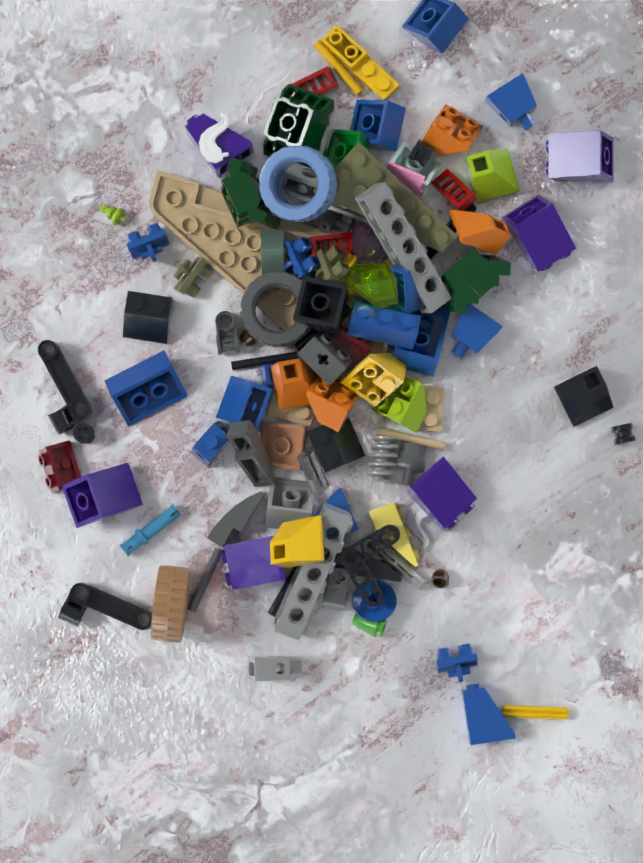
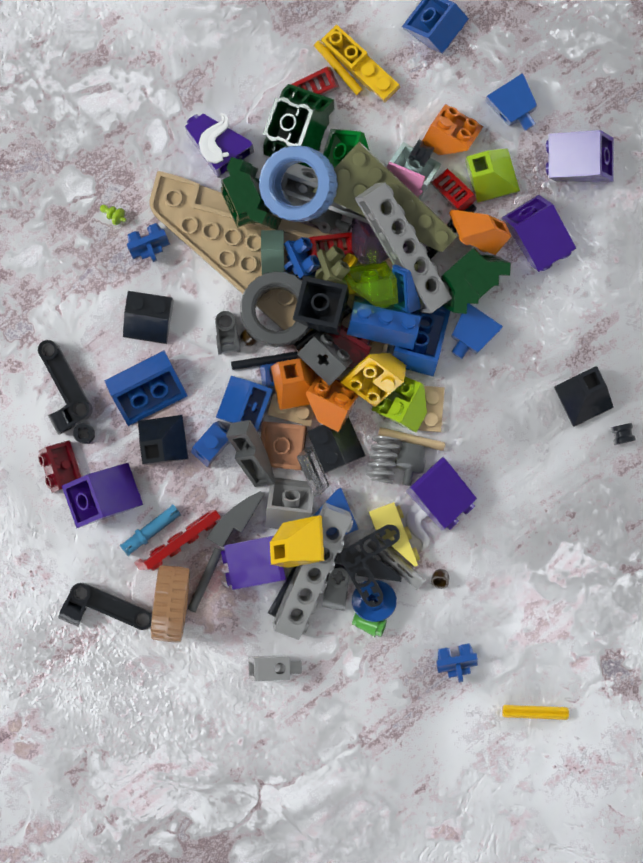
(162, 440): none -> black slope
(186, 284): olive hips -> none
(205, 522): none -> red wing
(380, 123): blue slope -> none
(483, 717): blue slope -> none

